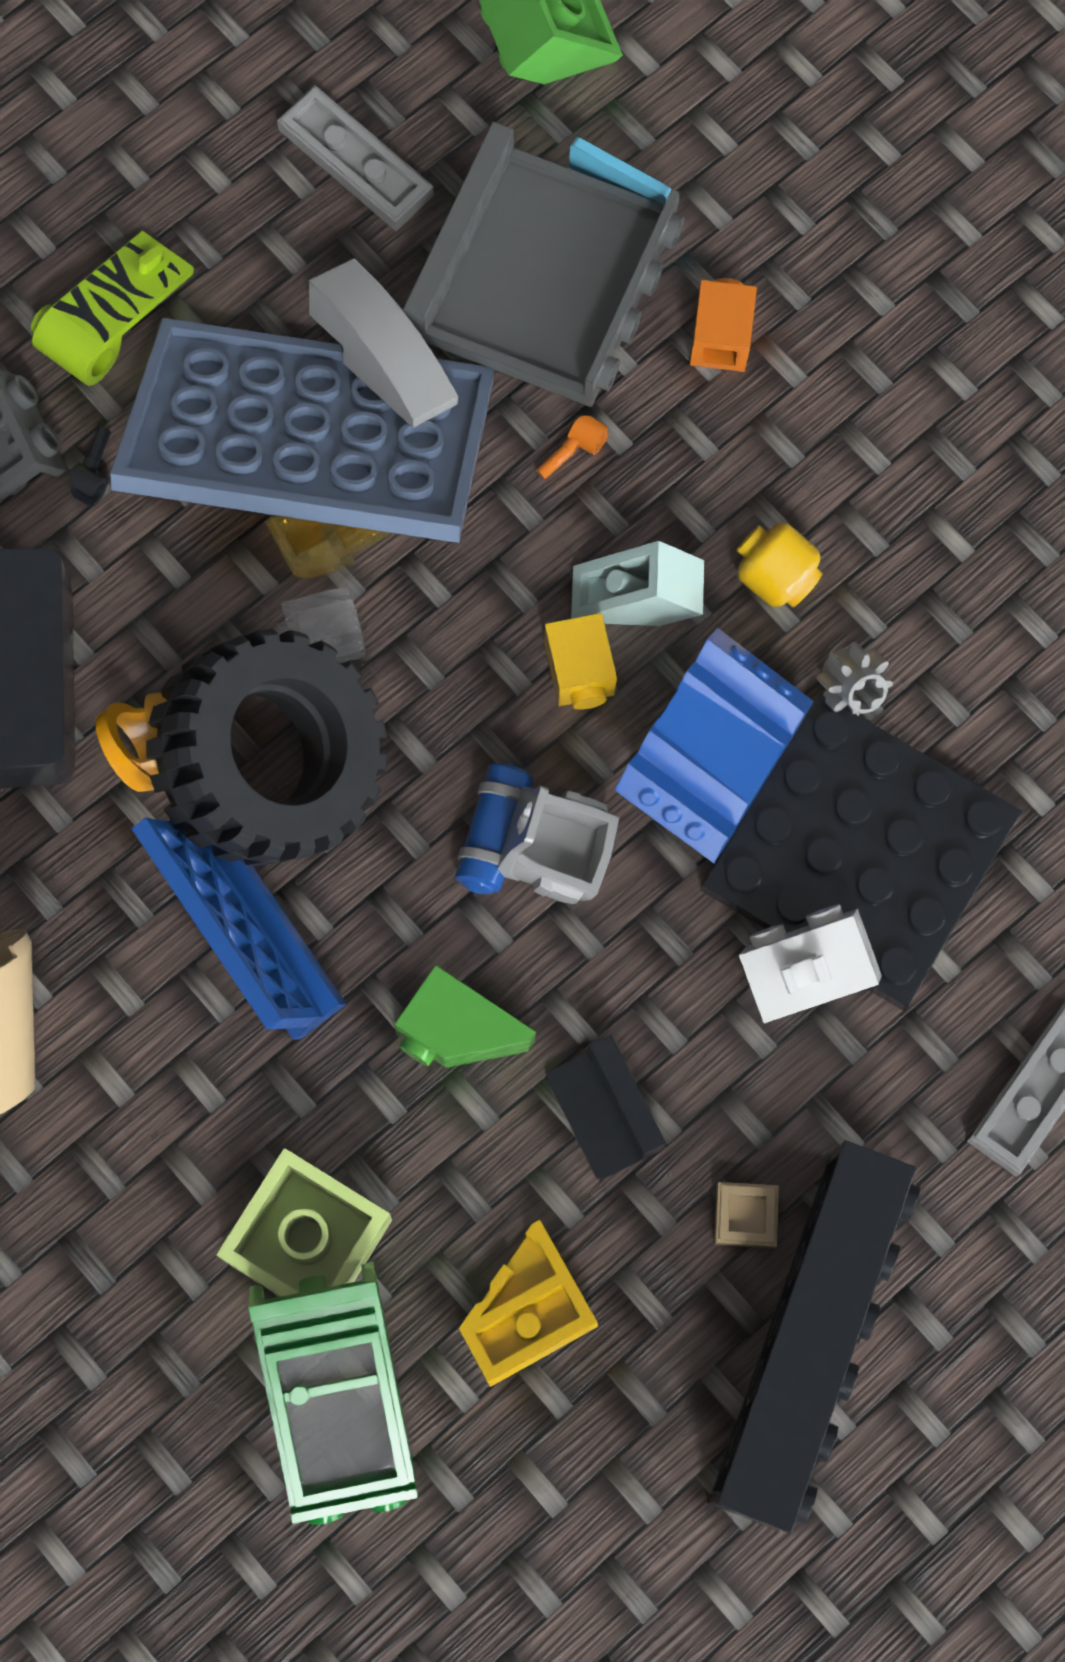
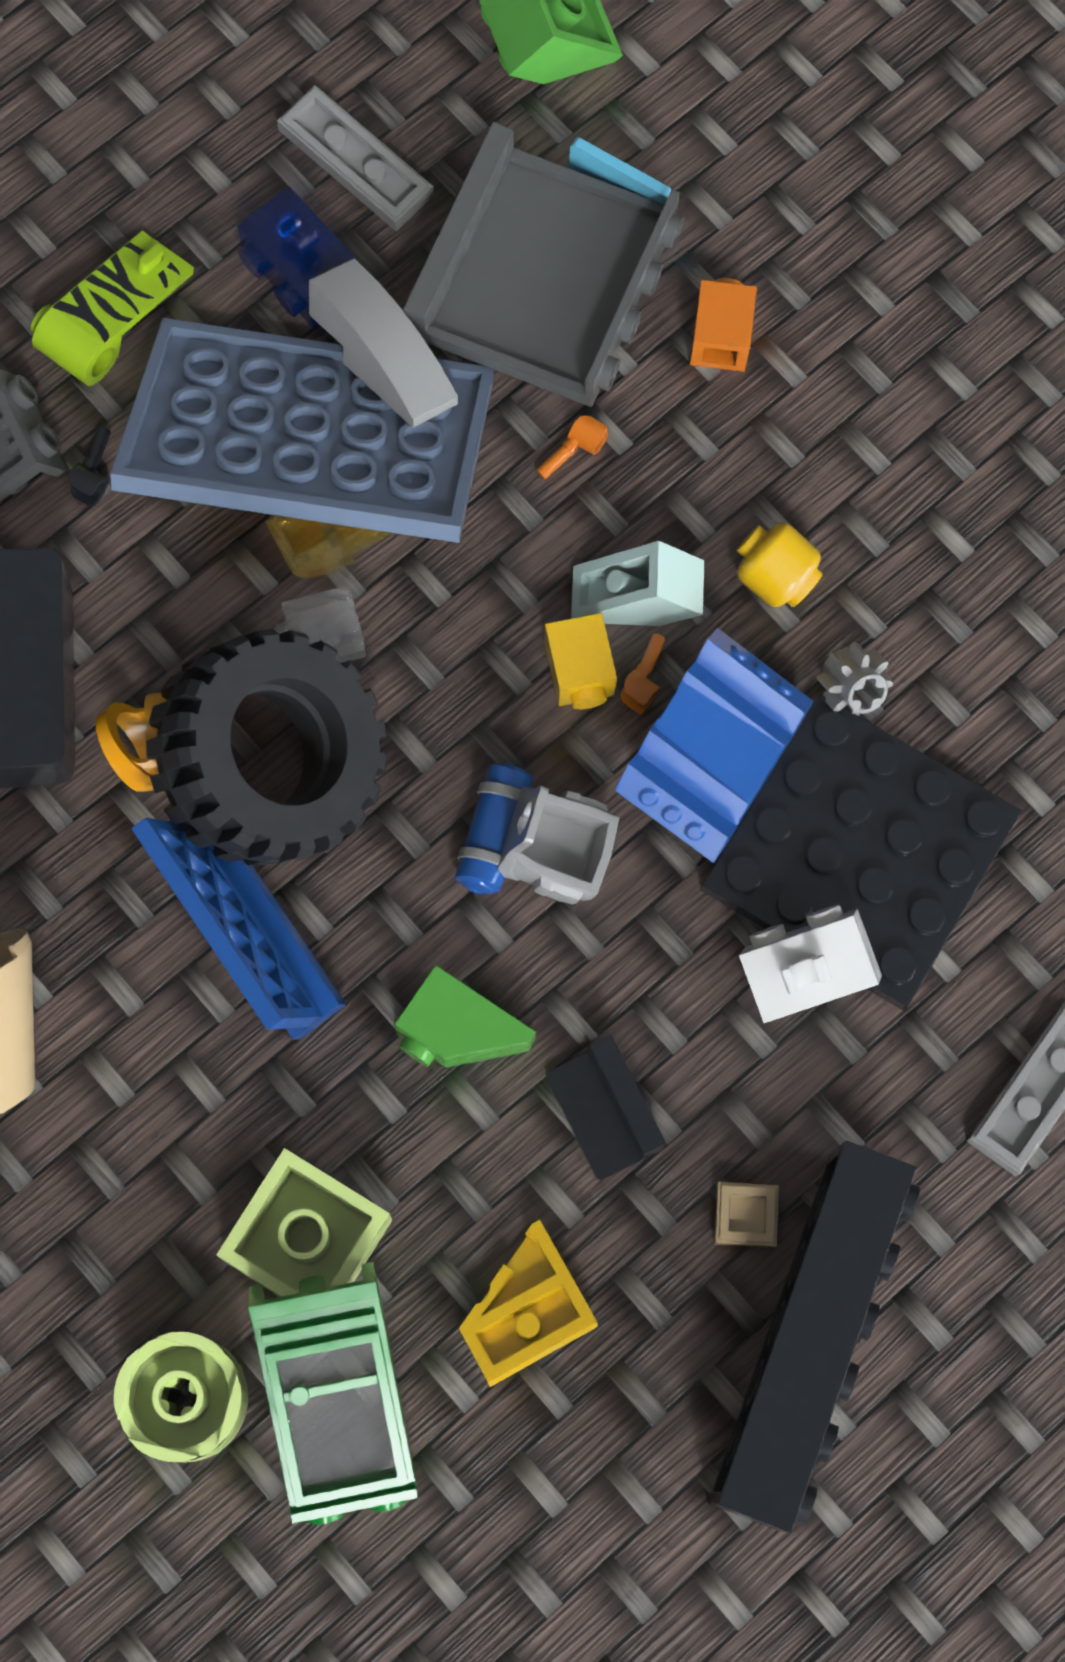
(152, 1419): none -> yellowish green brick
(290, 248): none -> clear blue brick
(638, 689): none -> orange hand

